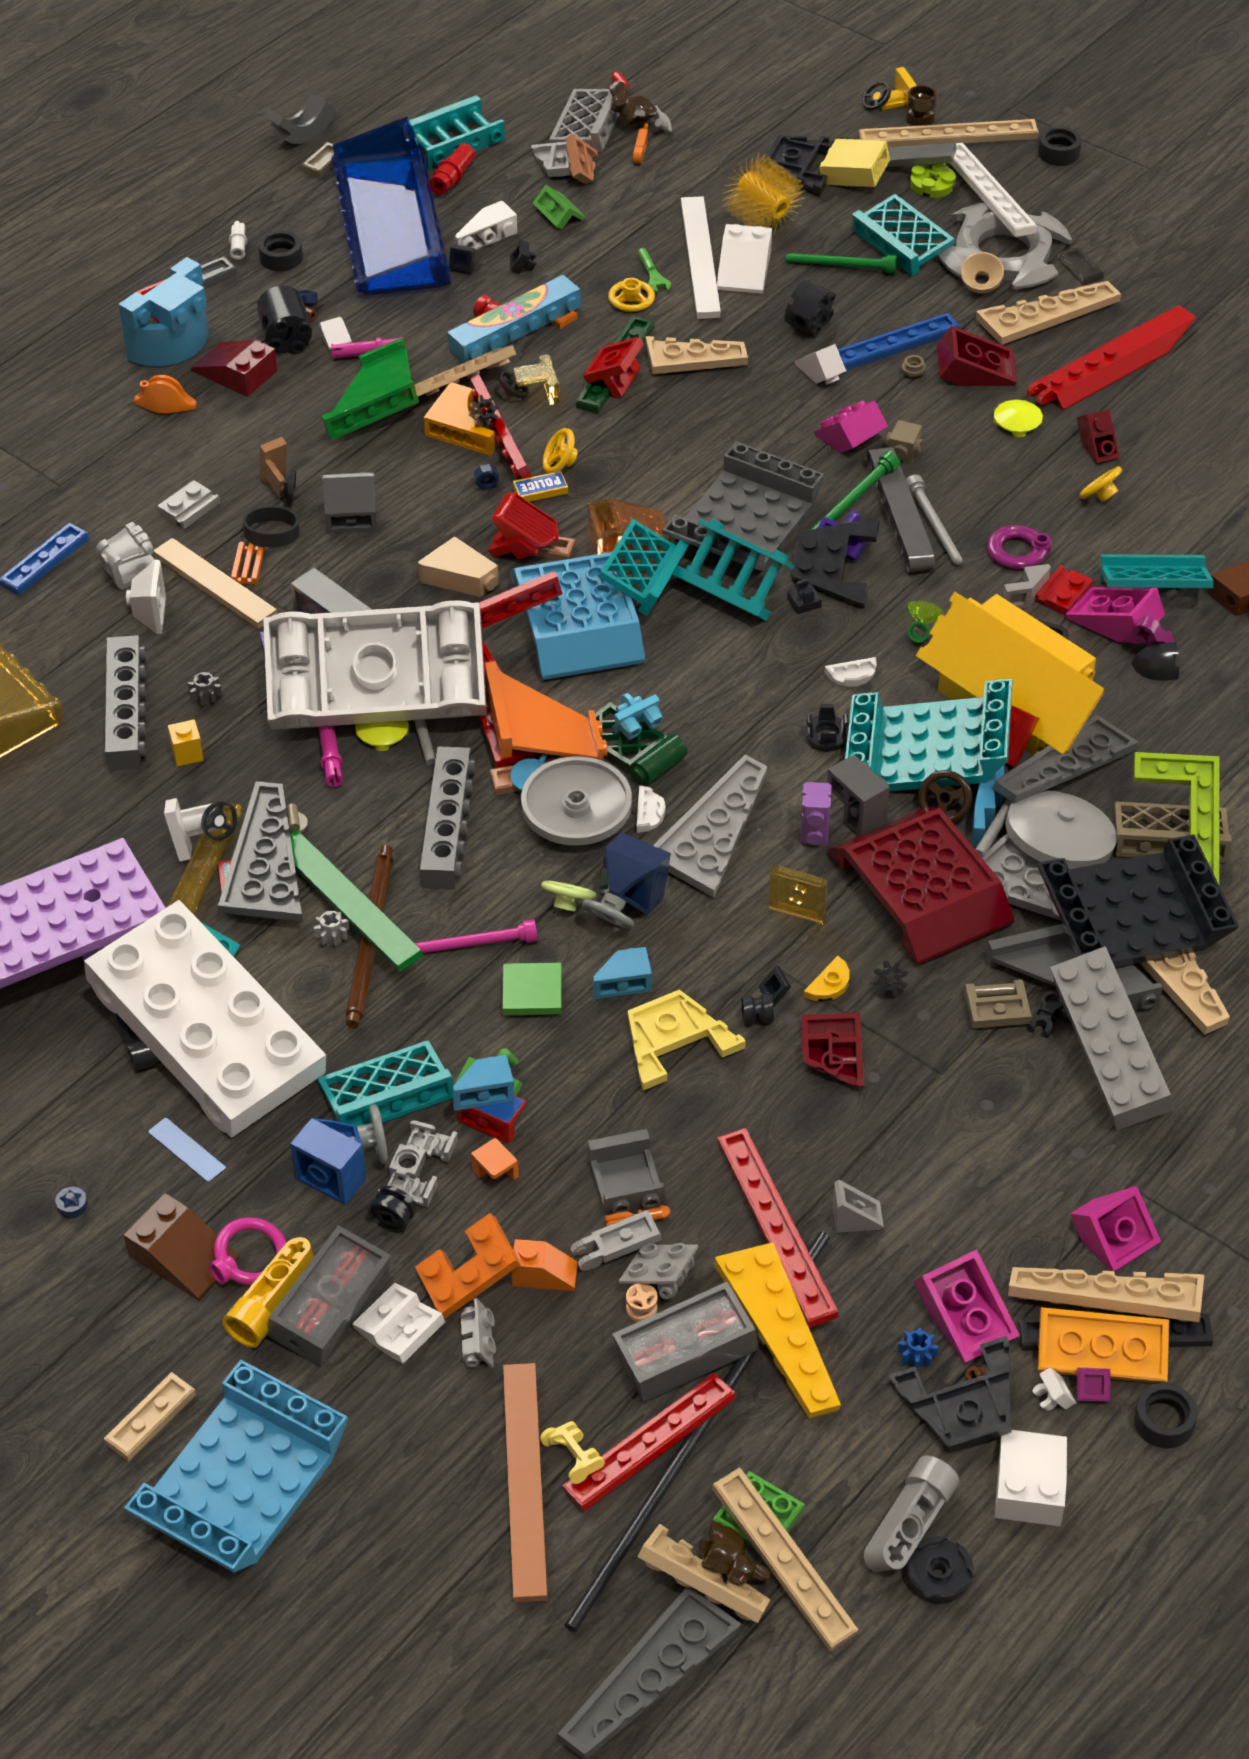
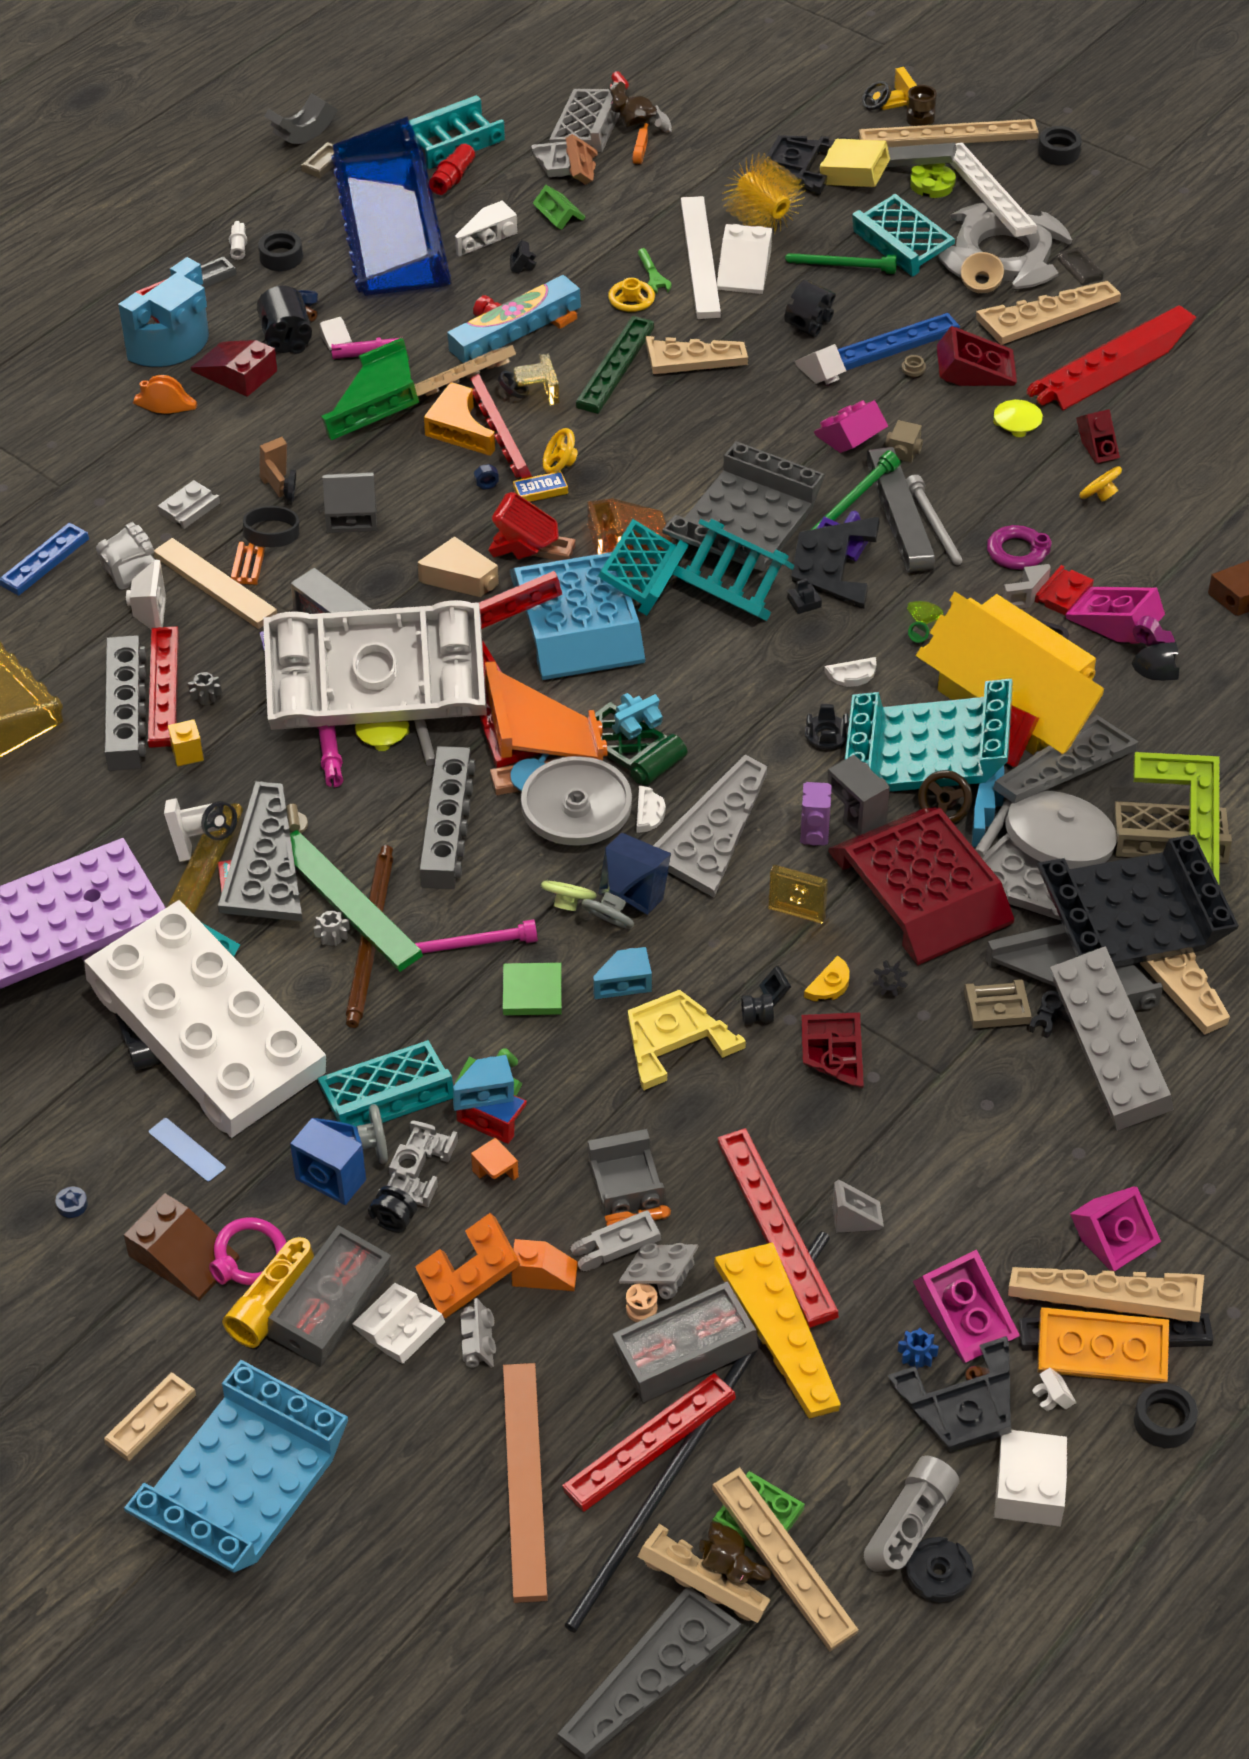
(163, 685): none -> tile
(462, 258): black tile -> none
(491, 408): black gear -> none
(570, 1435): light yellow piece -> none
(615, 365): red bracket -> none
(1093, 1384): magenta tile -> none
(1155, 571): teal fence -> none

